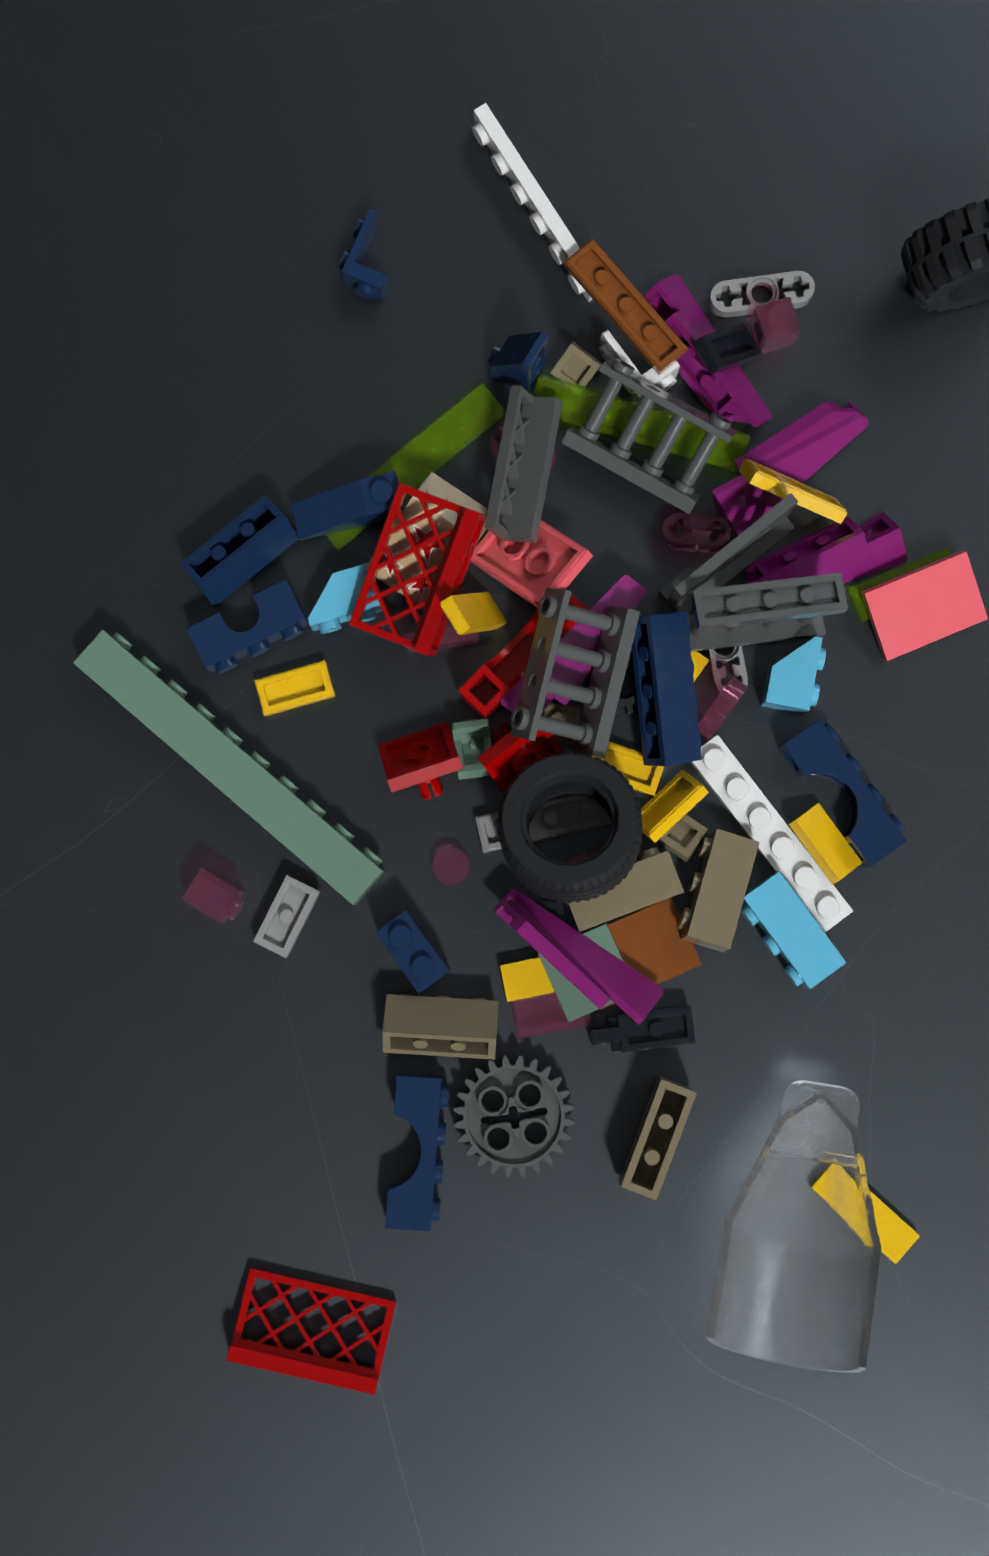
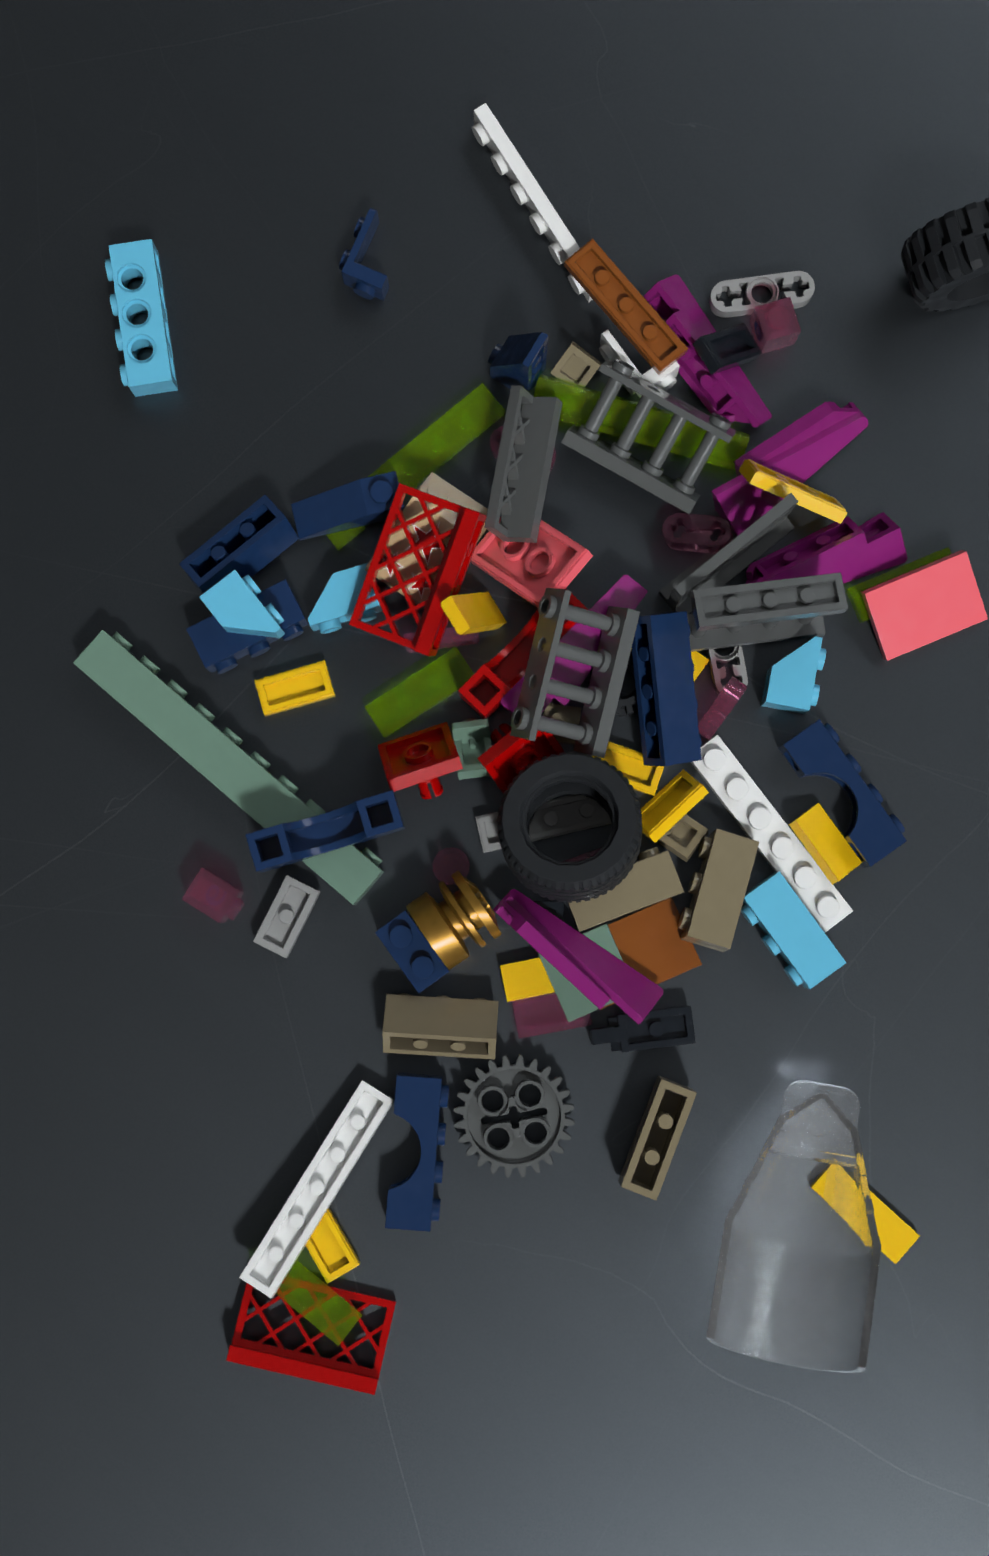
(141, 261): none -> medium azure brick
(239, 610): none -> medium azure slope
(316, 1189): none -> white plate
(318, 1303): none -> clear neon green tile
(325, 832): none -> dark blue arch
(331, 1249): none -> yellow tile
(419, 692): none -> clear neon green tile
(454, 919): none -> pearl gold wheel

